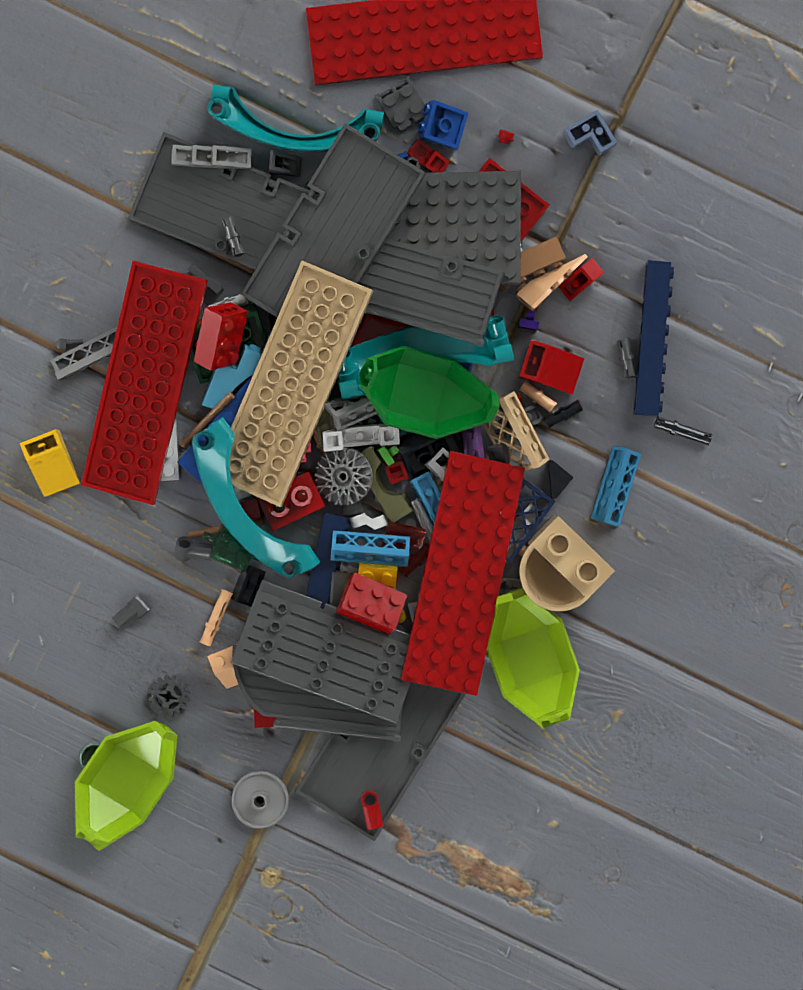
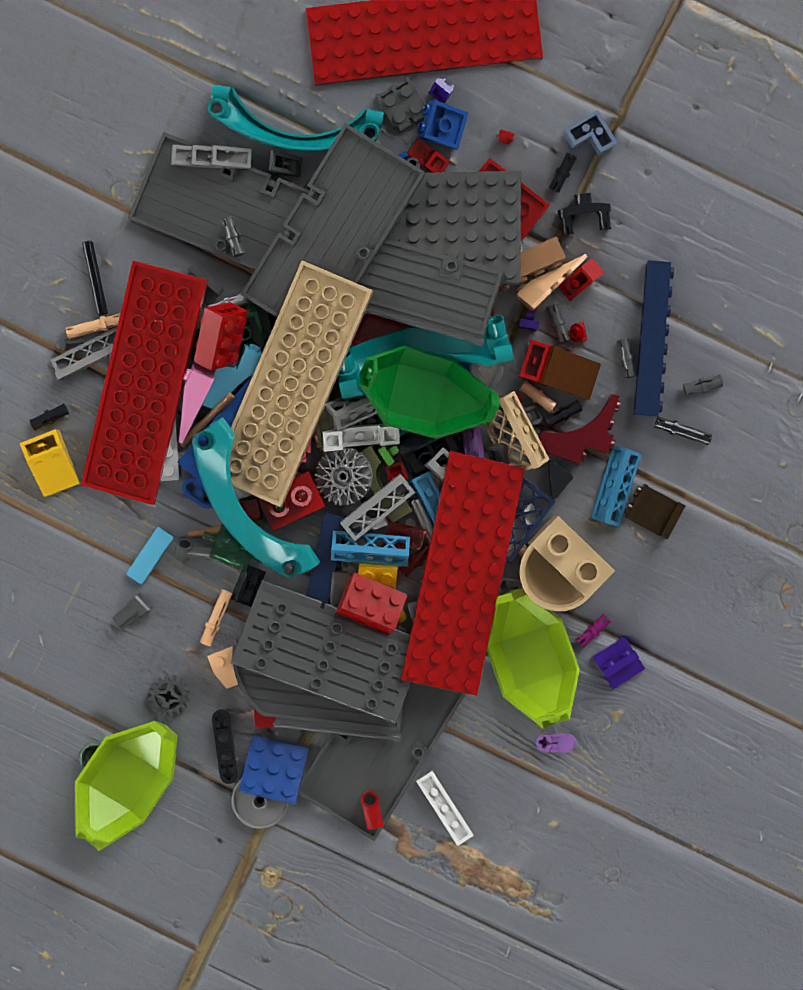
(49, 416): none -> black pin
(94, 277): none -> black axle
(103, 323): none -> light nougat pin
(150, 555): none -> medium azure tile
(197, 384): none -> bright pink wedge
(197, 495): none -> blue plate
(224, 746): none -> black beam
(273, 770): none -> blue plate
(372, 501): none -> light grey fence
(441, 90): none -> dark purple tile
(444, 807): none -> white plate
(558, 323): none -> dark grey pin
(562, 172): none -> black pin
(565, 743): none -> medium lavender piece
(570, 373): none -> reddish brown tile
(578, 332): none -> red plate
(584, 204): none -> black connector
(593, 435): none -> dark red arch
(593, 630): none -> magenta pin
(618, 662): none -> dark purple bracket
(654, 511): none -> dark brown panel
(703, 385): none -> dark grey pin

